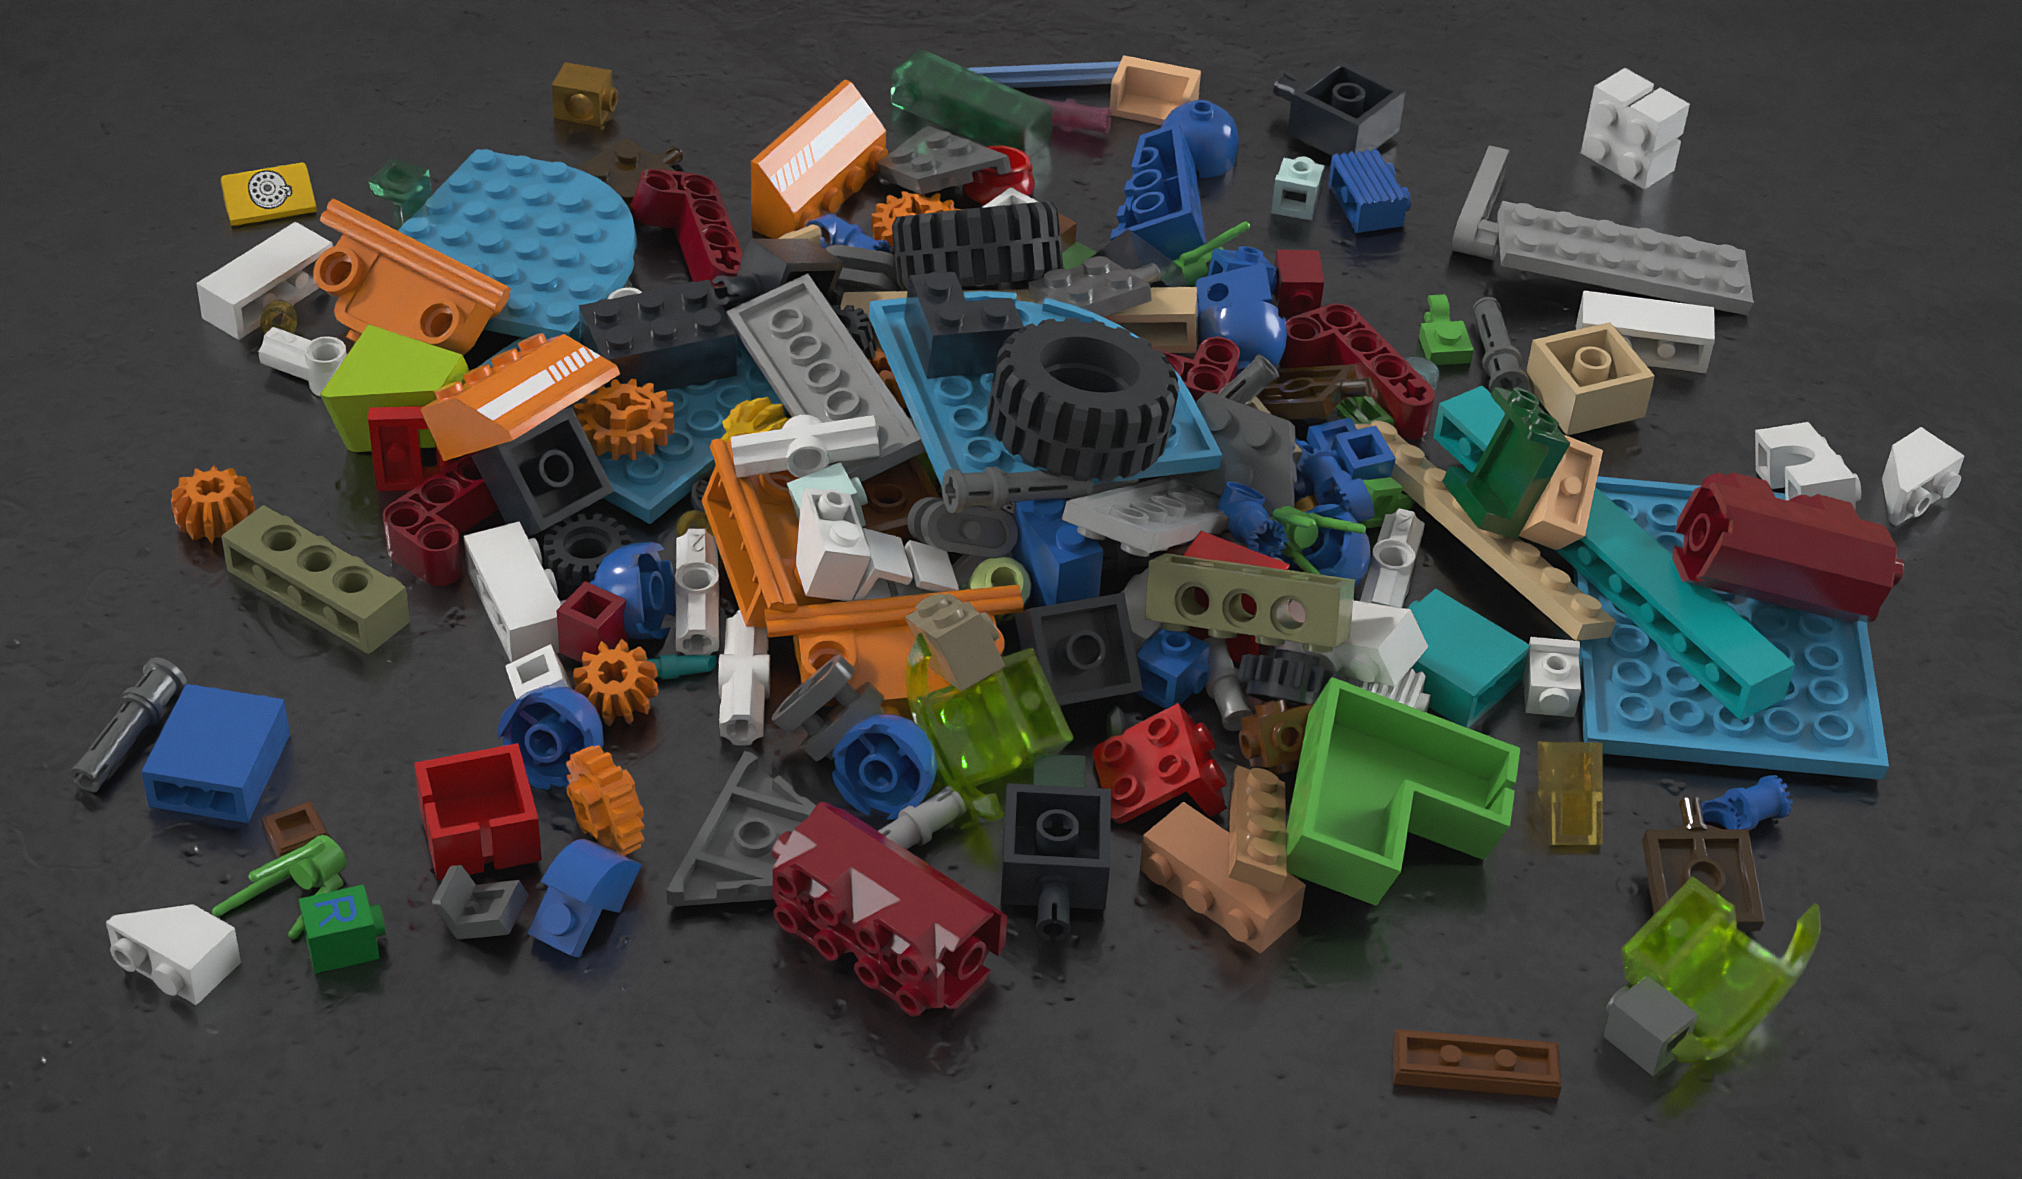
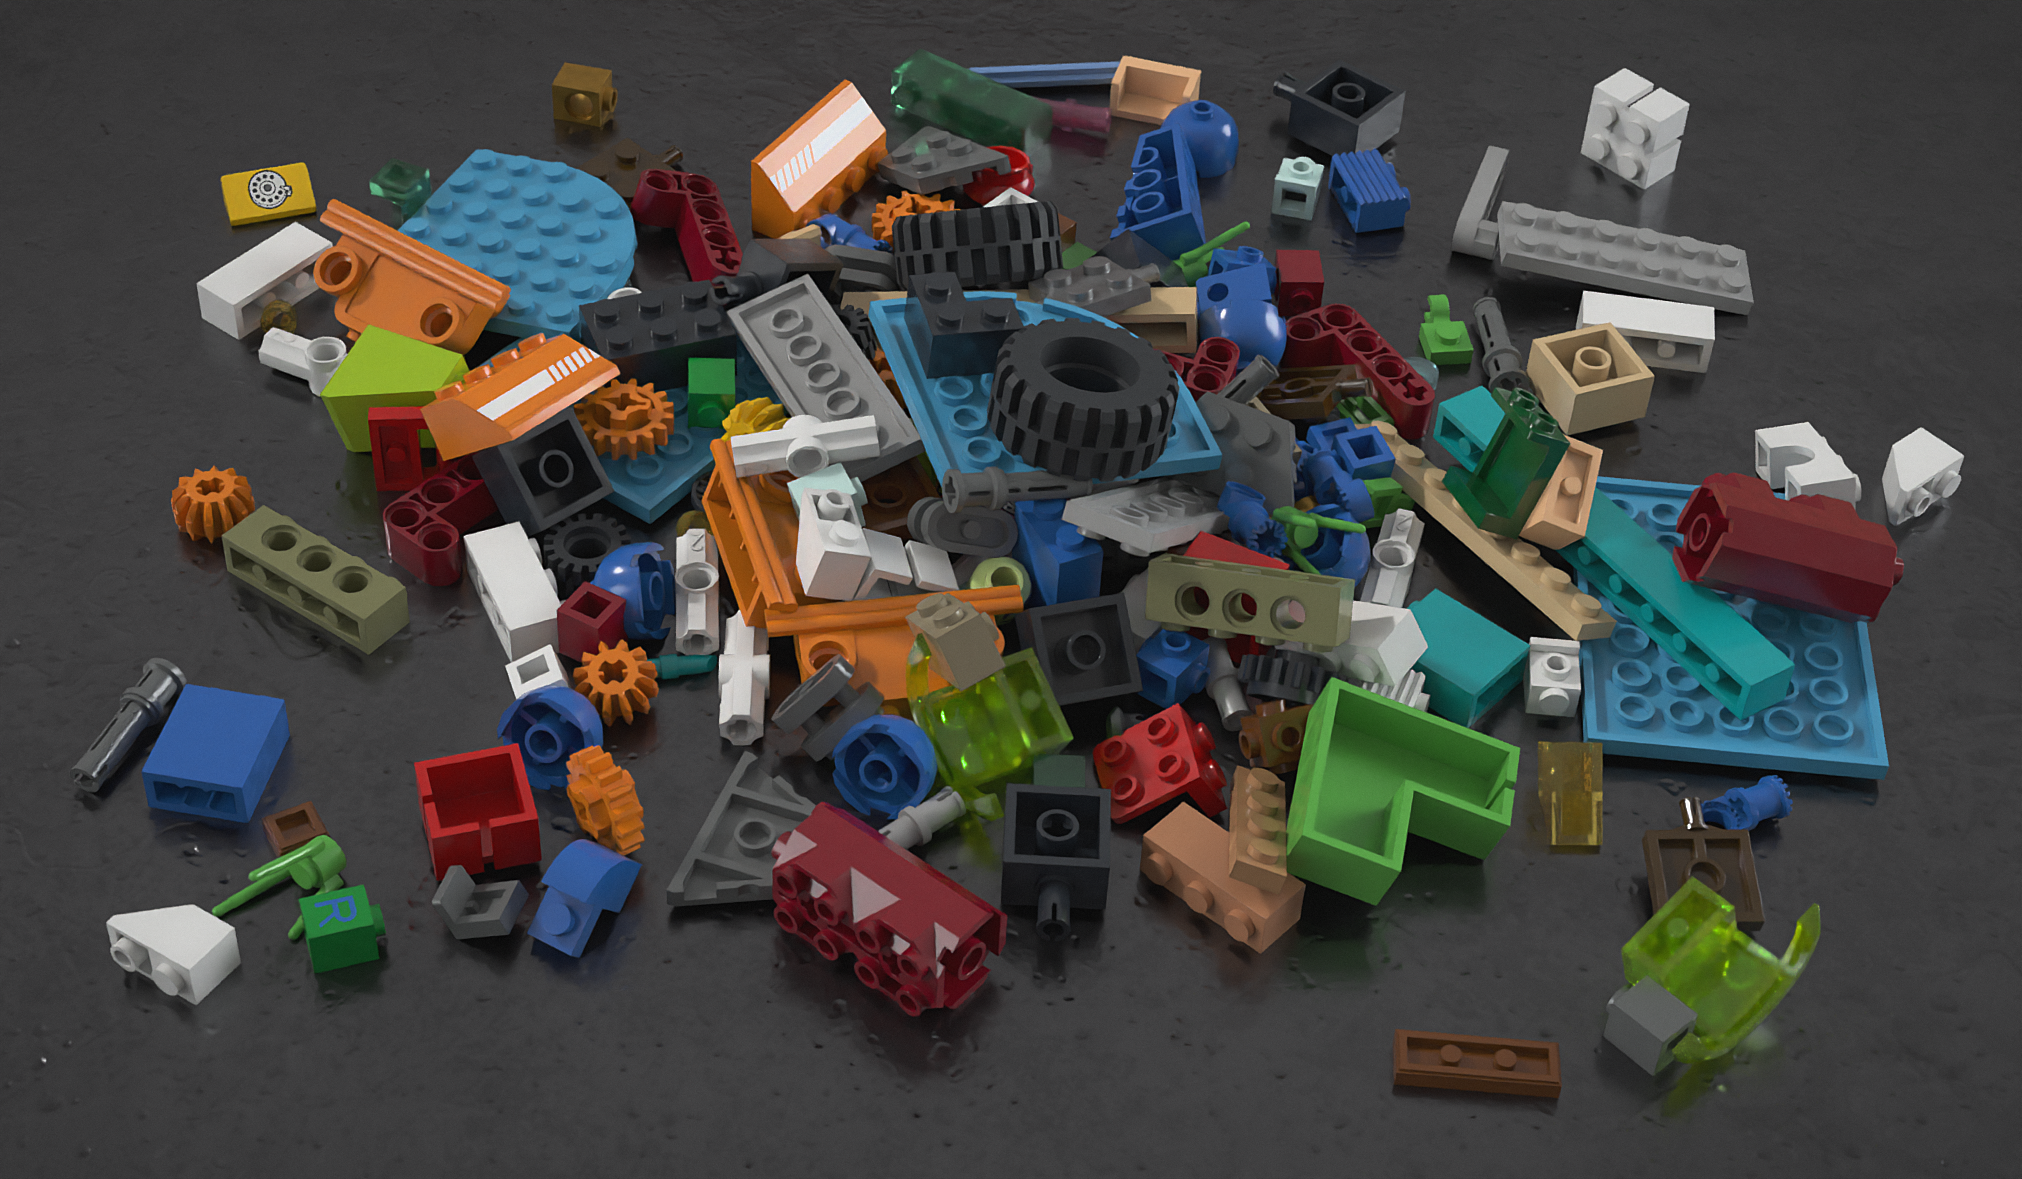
(710, 391): none -> green brick

